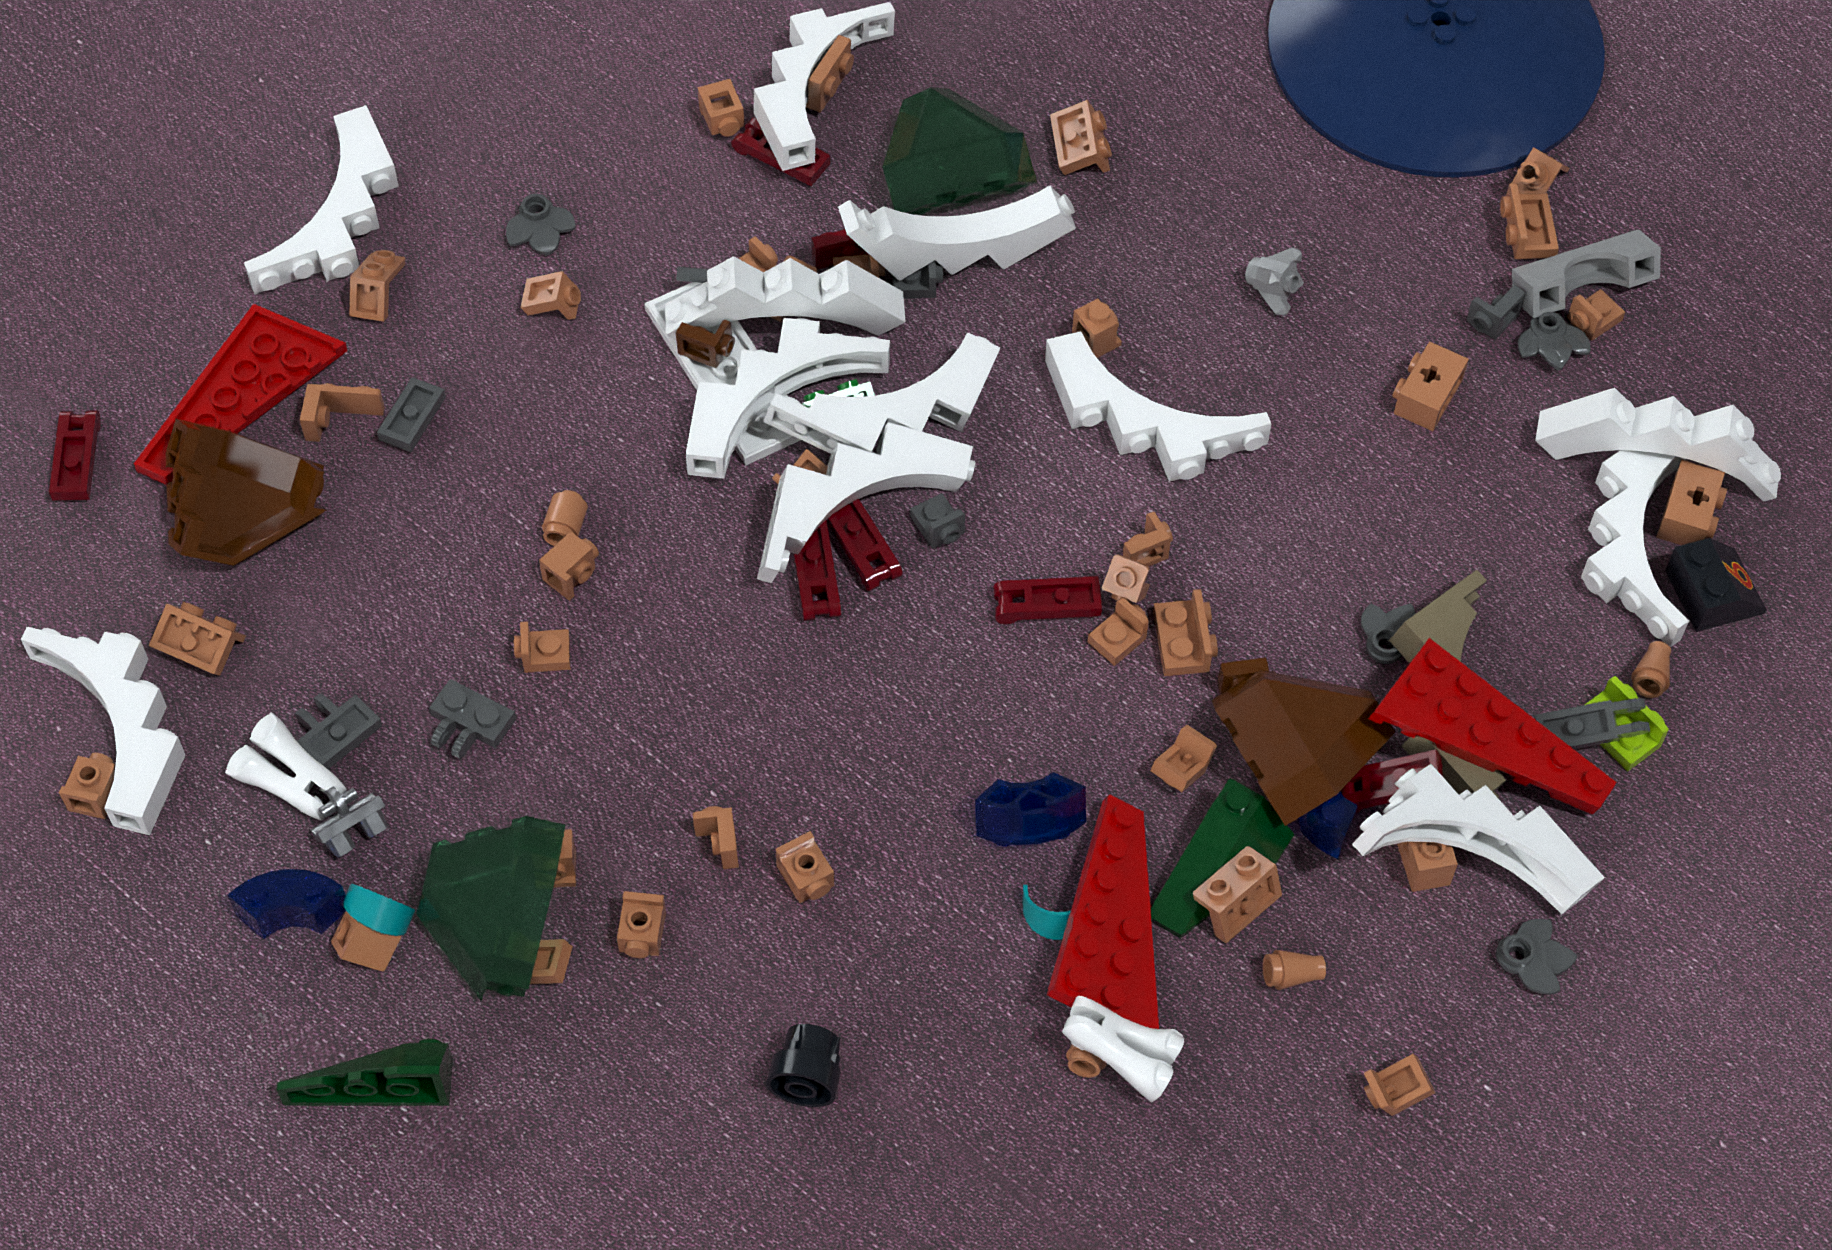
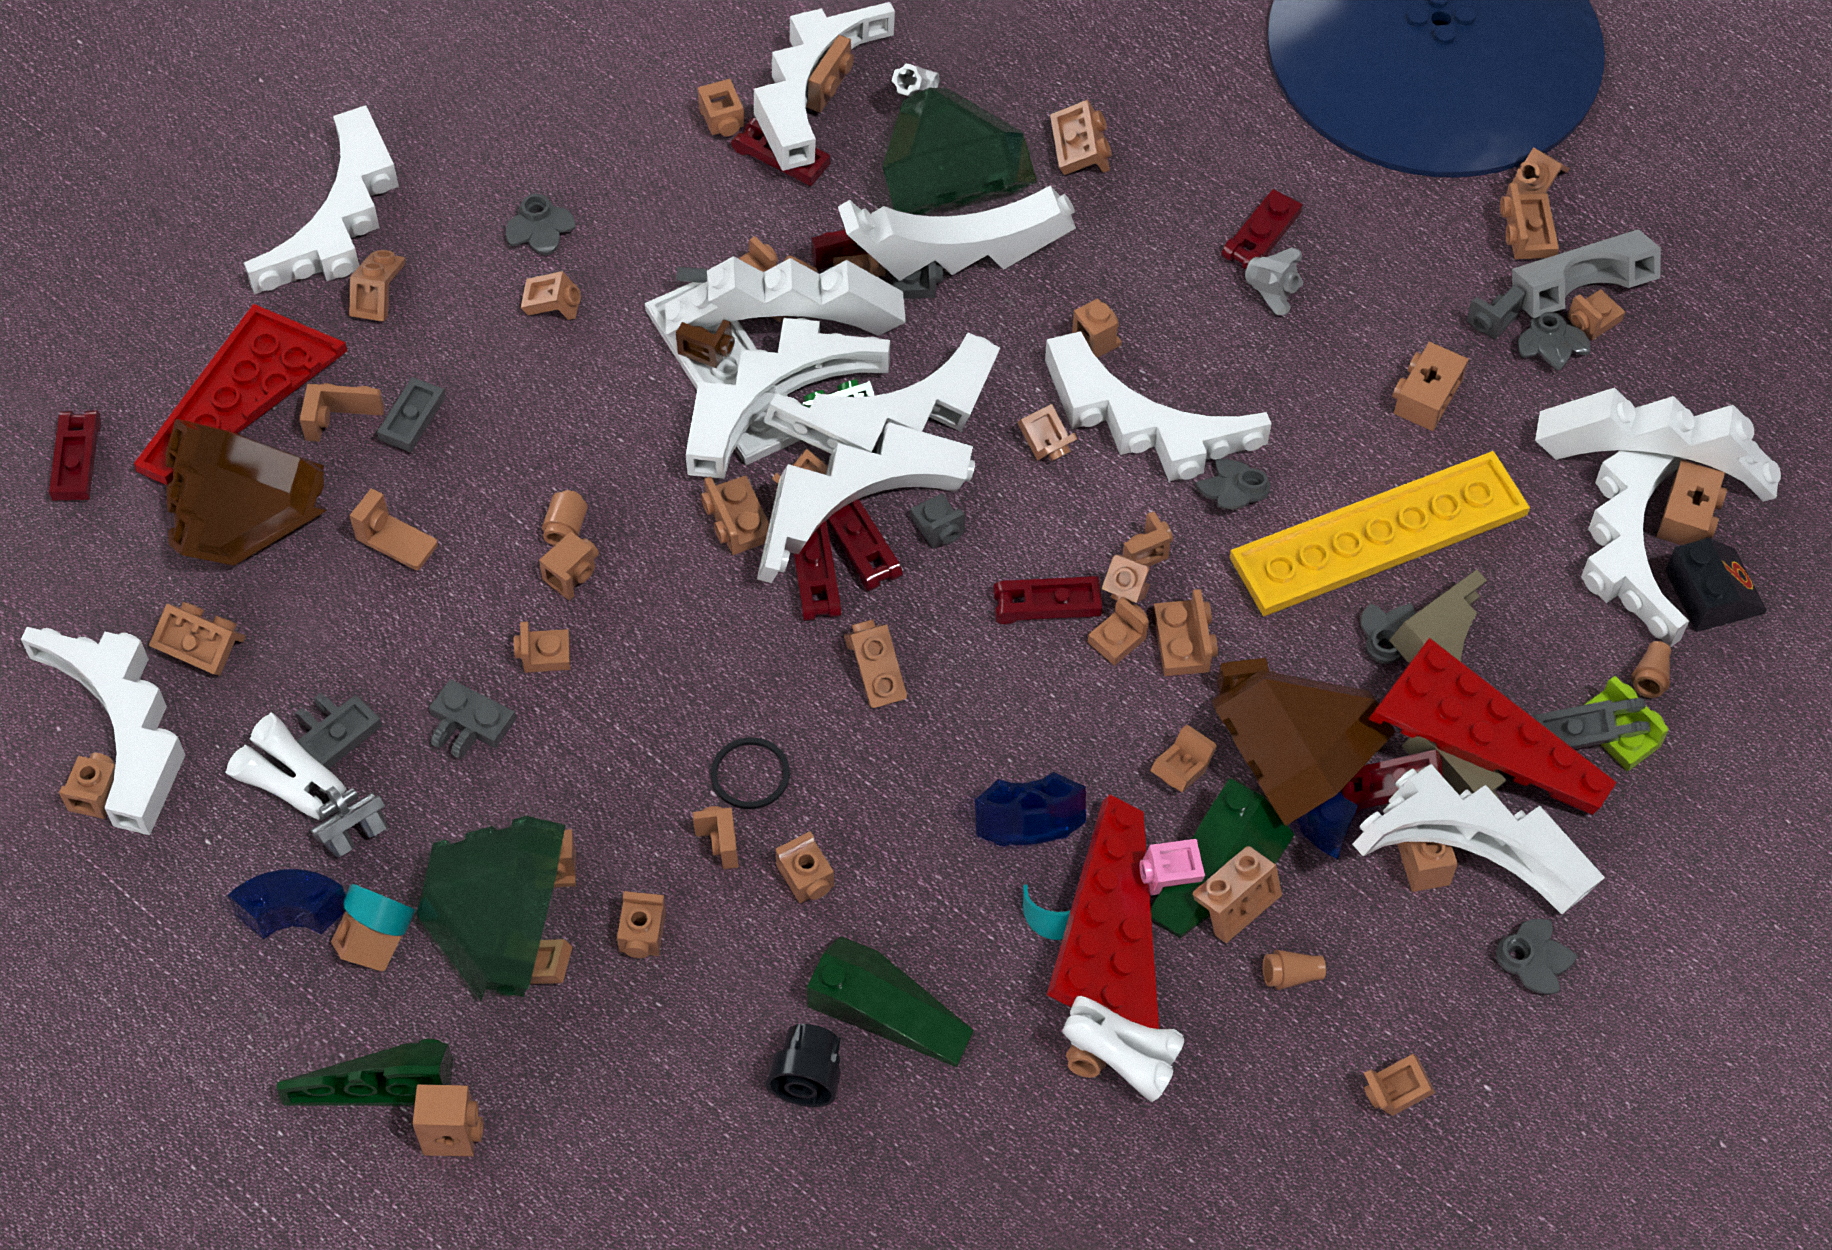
(389, 535): none -> nougat bracket
(446, 1120): none -> nougat brick
(737, 513): none -> nougat bracket
(755, 804): none -> black piece
(876, 663): none -> nougat bracket
(877, 996): none -> dark green wedge
(914, 79): none -> white piece
(1046, 434): none -> nougat bracket
(1171, 865): none -> bright pink bracket
(1235, 484): none -> dark grey plate
(1263, 228): none -> dark red plate
(1378, 533): none -> yellow plate

